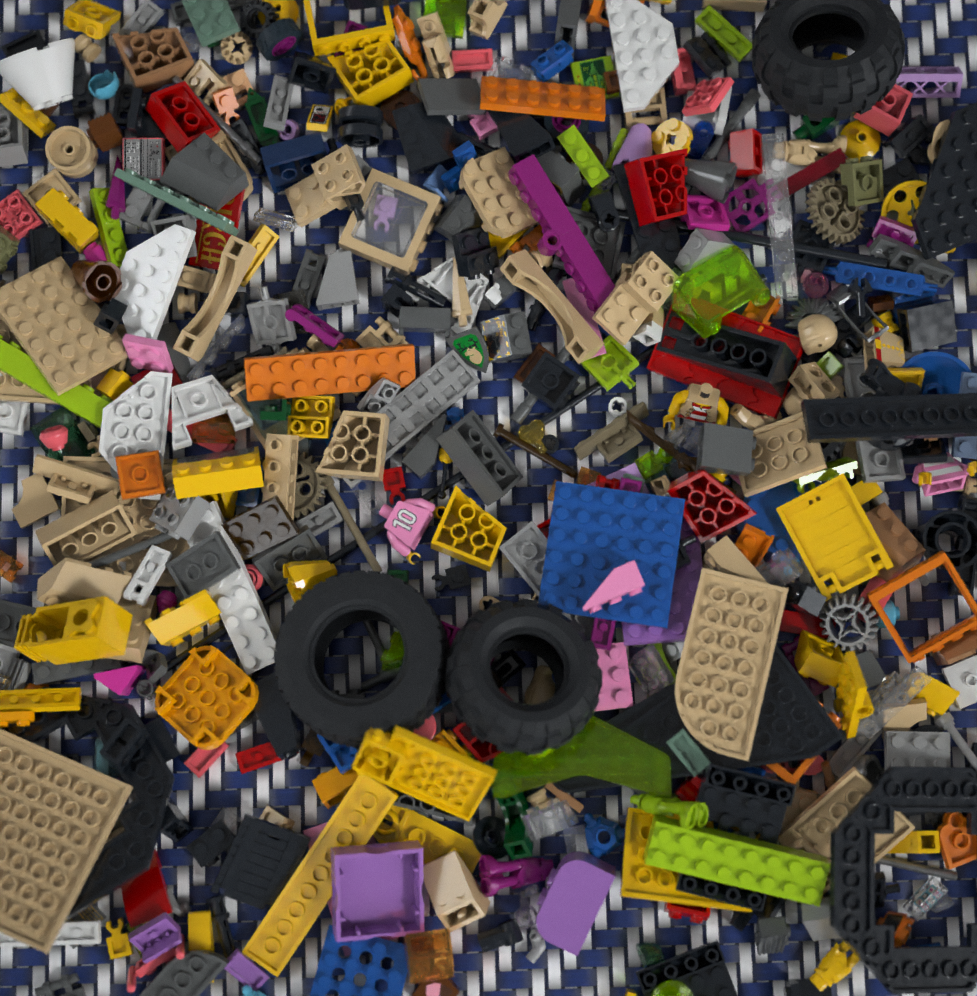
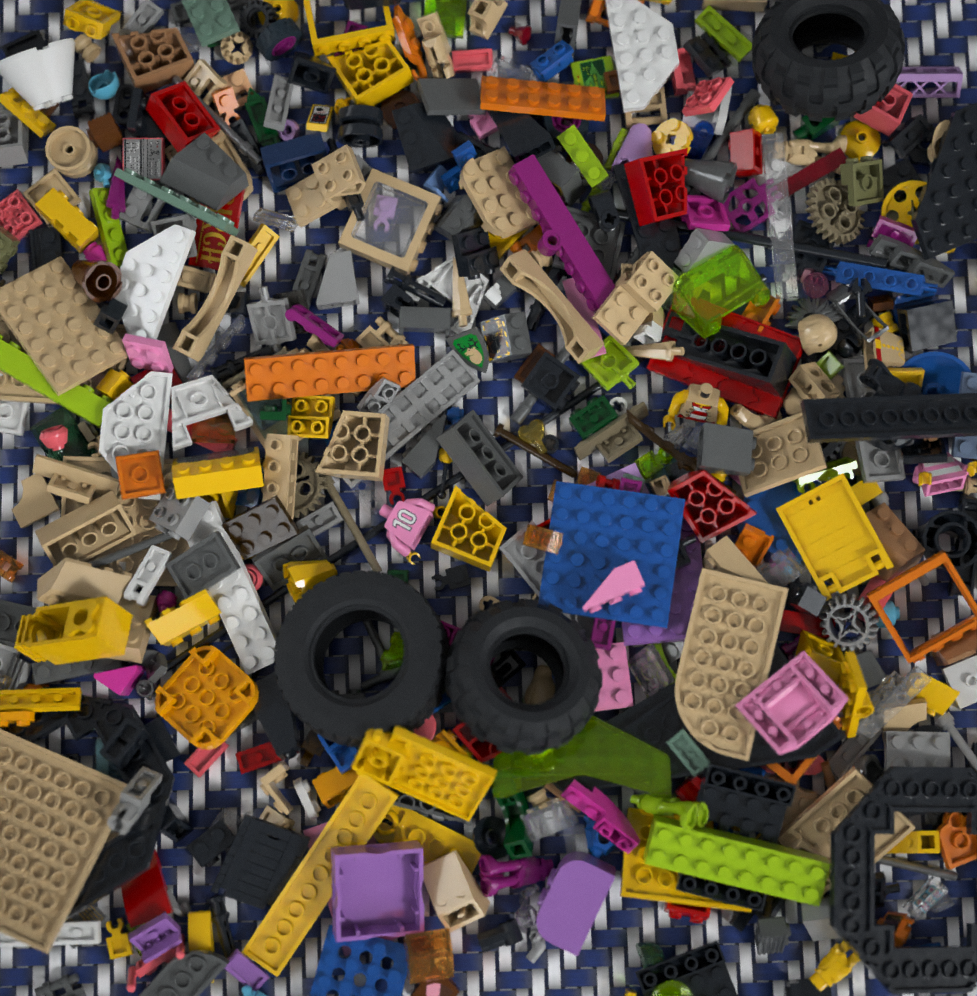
(102, 174): none -> medium azure piece
(133, 800): none -> light grey plate
(269, 788): none -> tan bracket
(311, 806): none -> white plate
(522, 34): none -> dark red rock
(543, 539): none -> clear orange slope
(592, 417): none -> dark green bracket
(607, 816): none -> dark pink slope
(659, 351): none -> tan bar
(763, 119): none -> yellow head
(793, 704): none -> bright pink slope

